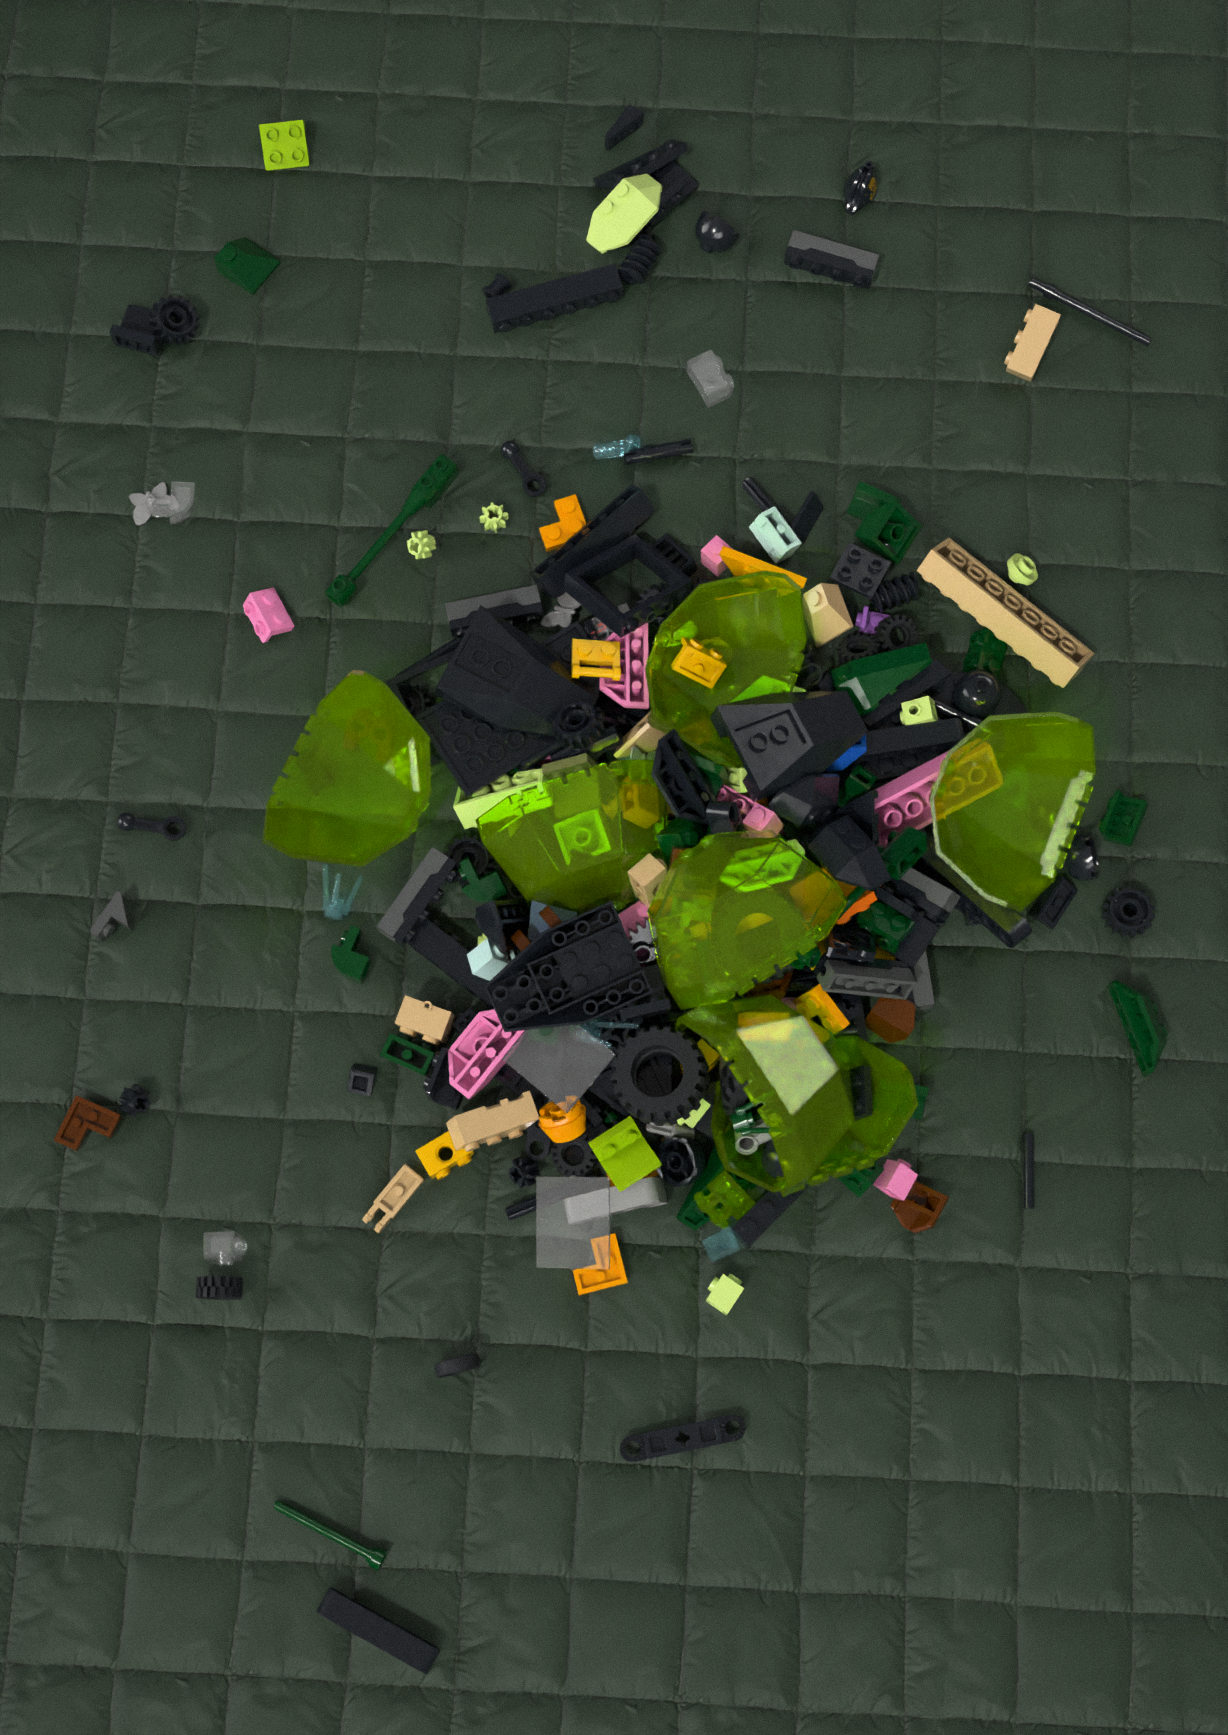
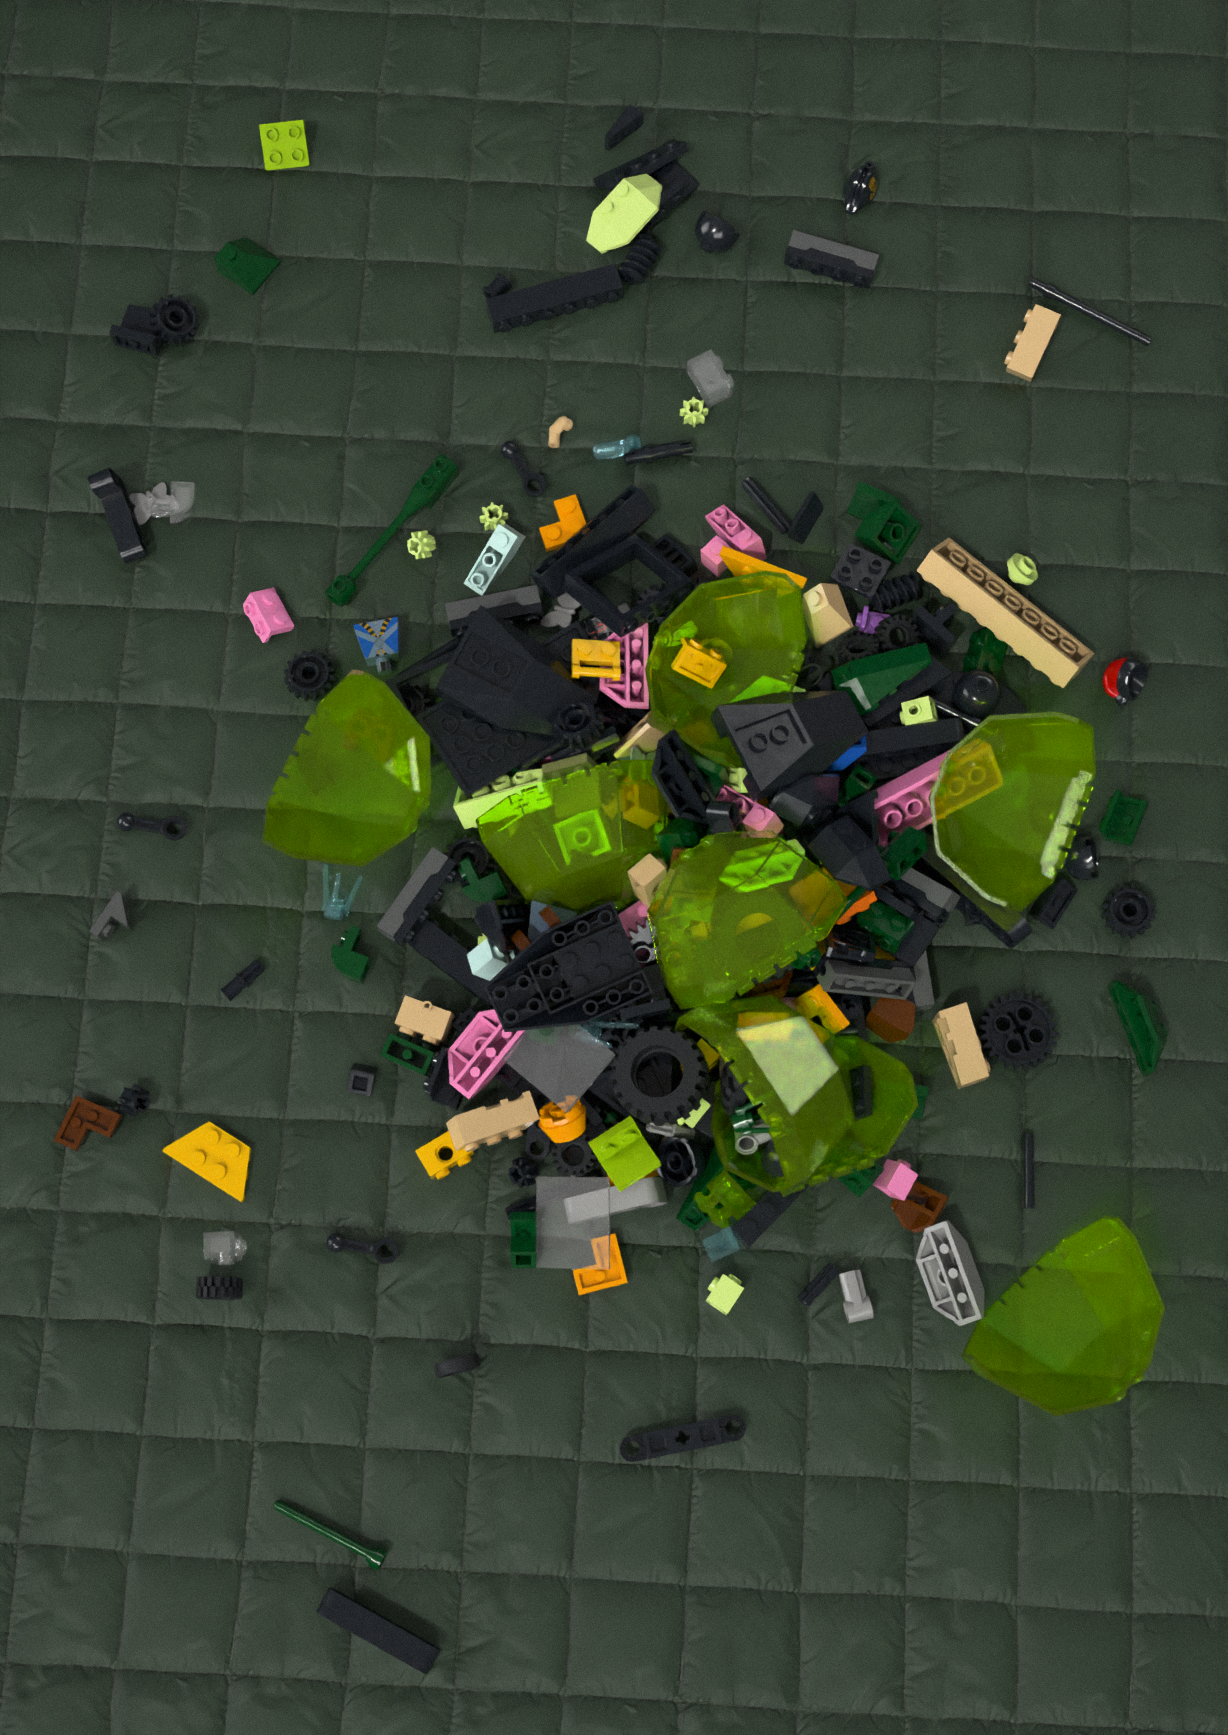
(120, 514): none -> black beam
(214, 1157): none -> yellow wing
(243, 979): none -> black axle
(312, 687): none -> black gear
(337, 1242): none -> black piece
(380, 643): none -> torso
(394, 1196): tan hinge -> none
(494, 558): none -> light aqua slope
(523, 1239): none -> dark green brick
(556, 428): none -> tan arm
(694, 411): none -> yellowish green gear
(736, 533): none -> bright pink slope
(775, 535): light aqua brick -> none
(818, 1285): none -> black axle
(856, 1304): none -> light grey piece
(934, 628): none -> black bracket
(950, 1274): none -> light grey wedge
(961, 1045): none -> tan wedge
(1038, 1022): none -> black gear
(1076, 1326): none -> clear neon green windscreen
(1124, 679): none -> black piece

